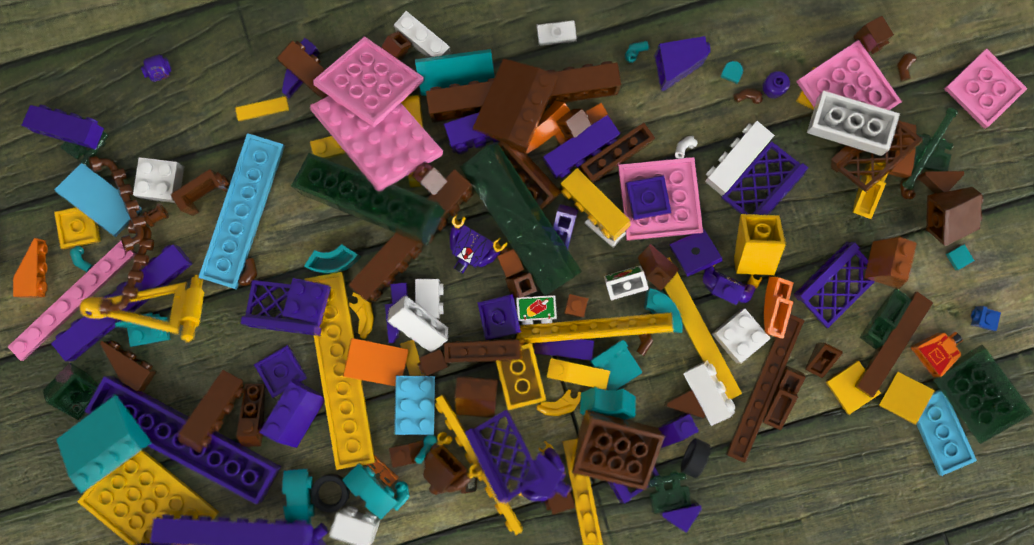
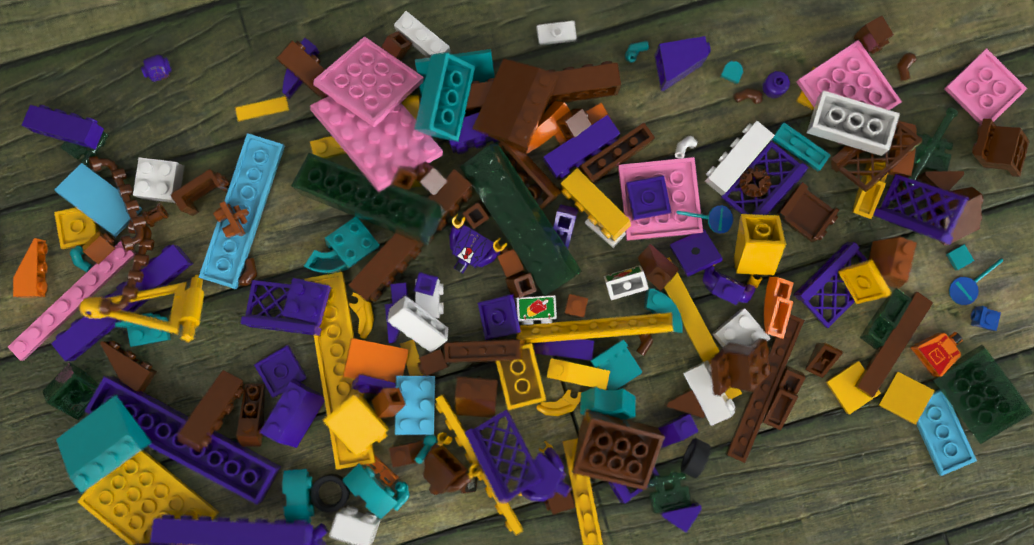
(99, 246): none -> dark orange brick
(235, 227): none -> dark orange hips
(352, 242): none -> teal bracket
(357, 424): none -> yellow slope
(371, 385): none -> dark purple plate
(388, 402): none -> dark orange brick
(404, 177): none -> reddish brown slope
(426, 284): none -> dark purple tile
(444, 97): none -> teal slope
(476, 214): none -> reddish brown brick
(719, 218): none -> blue piece
(740, 367): none -> reddish brown bracket
(751, 189): none -> reddish brown gear
(801, 147): none -> teal plate
(807, 213): none -> reddish brown panel
(864, 282): none -> yellow tile
(918, 225): none -> dark purple fence
(965, 290): none -> blue piece
(1001, 147): none -> reddish brown bracket

